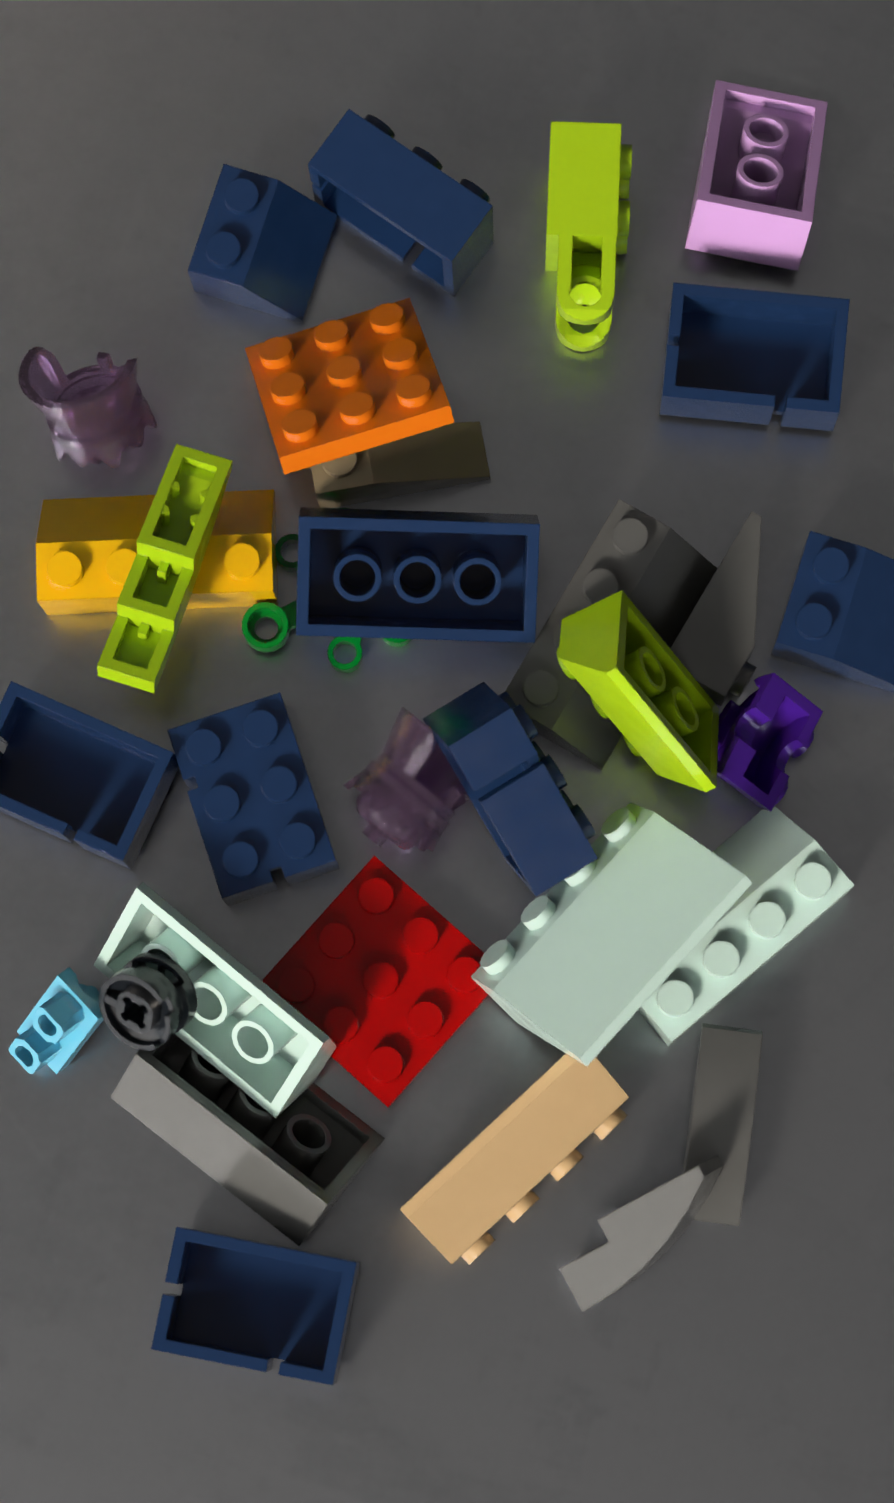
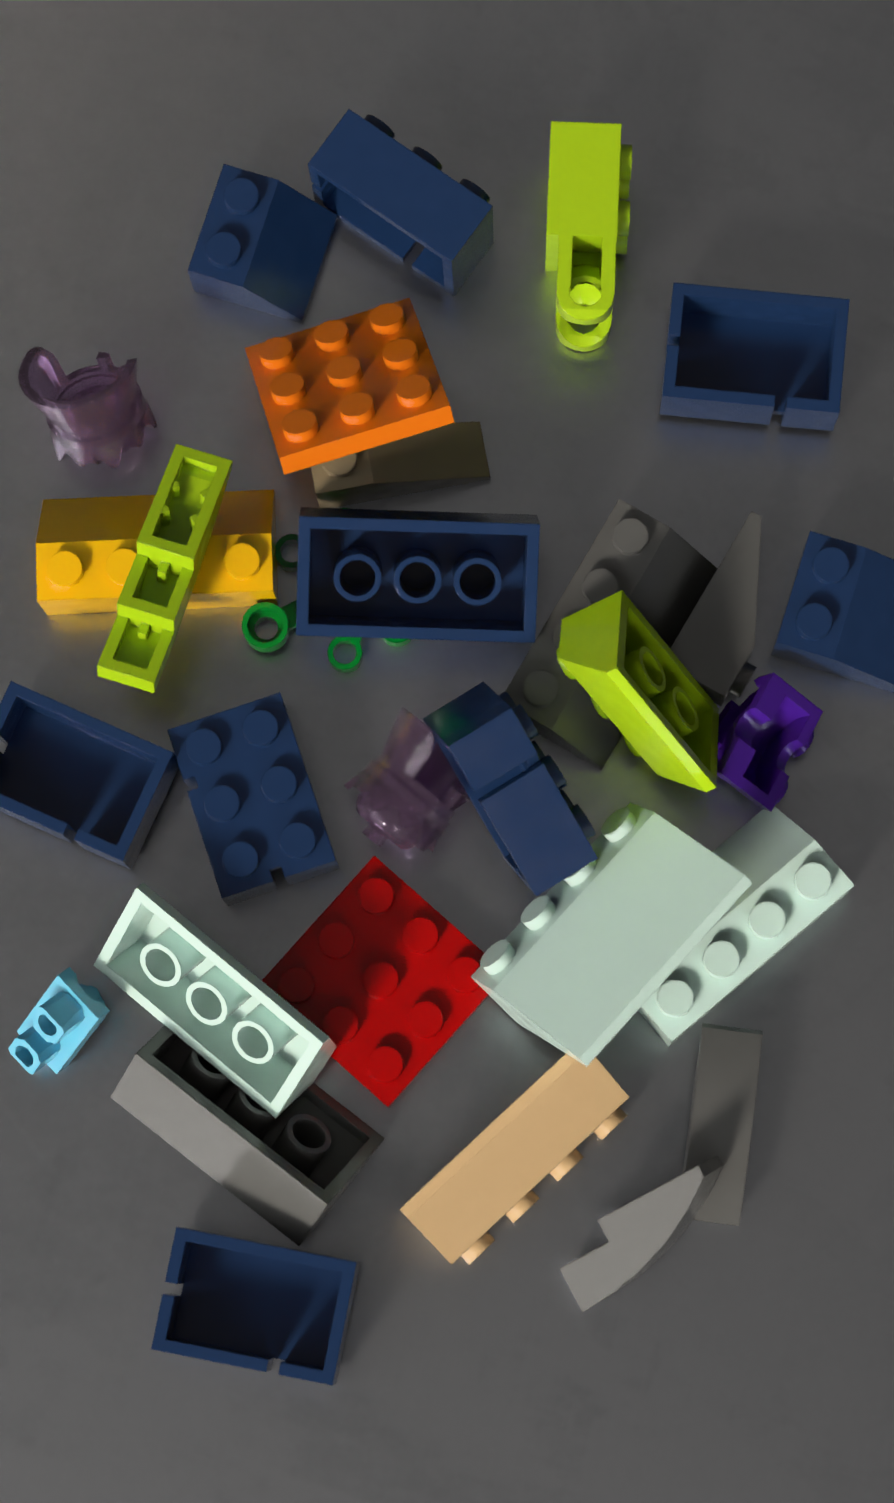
(144, 1004): black wheel -> none
(757, 176): lavender slope -> none

